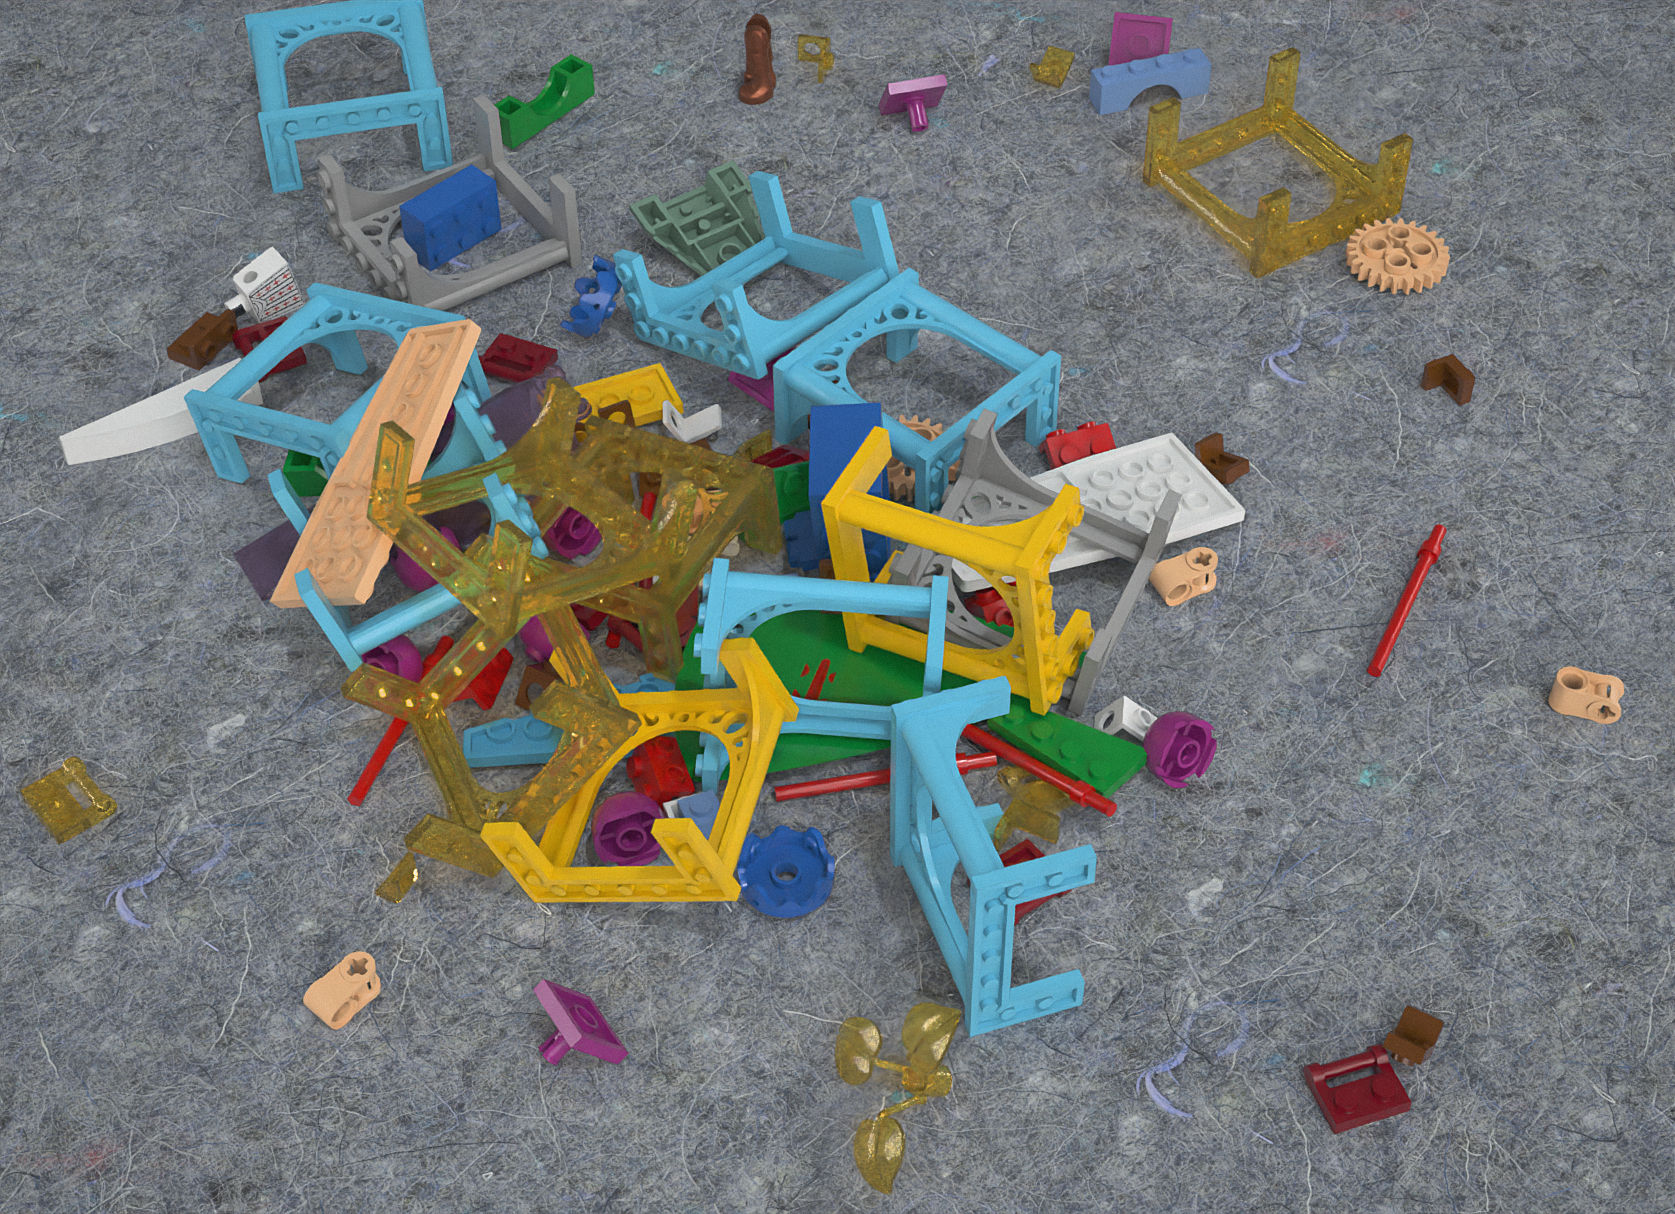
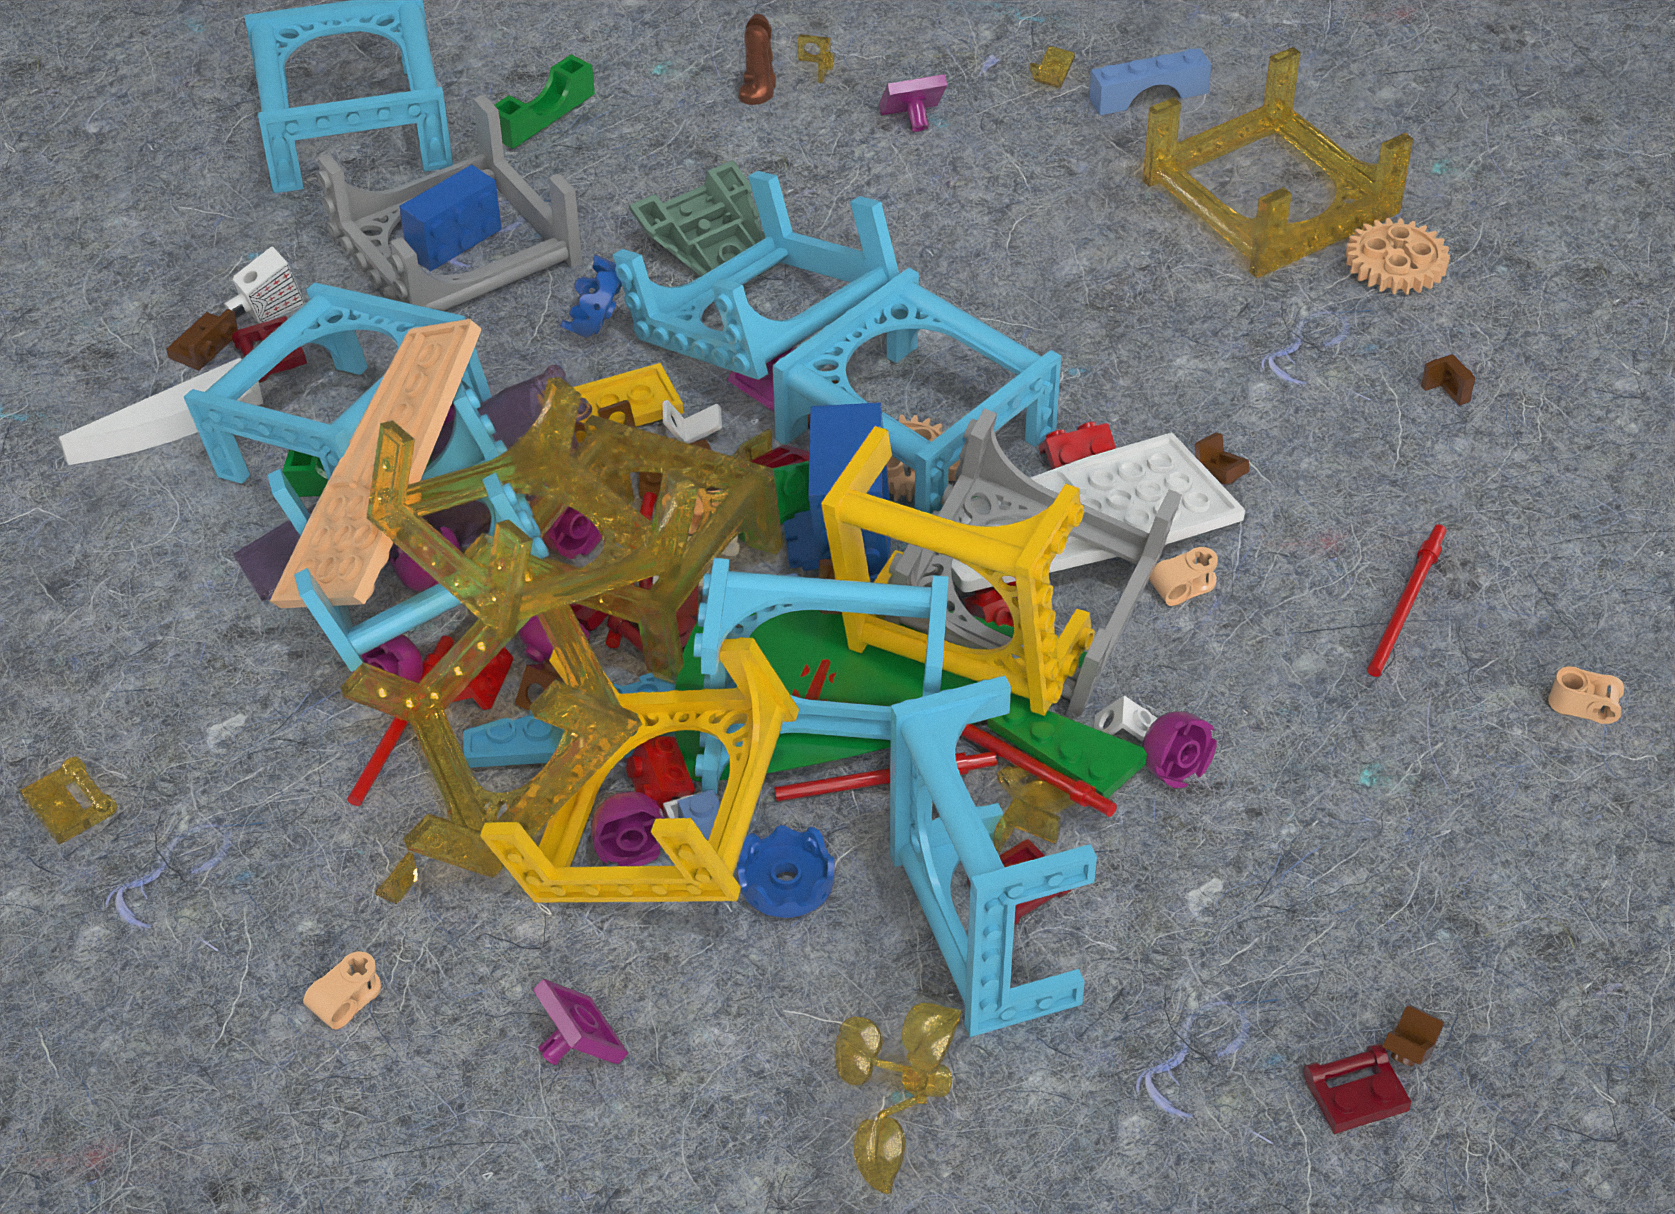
(516, 358): dark red plate -> none
(1139, 37): magenta tile -> none

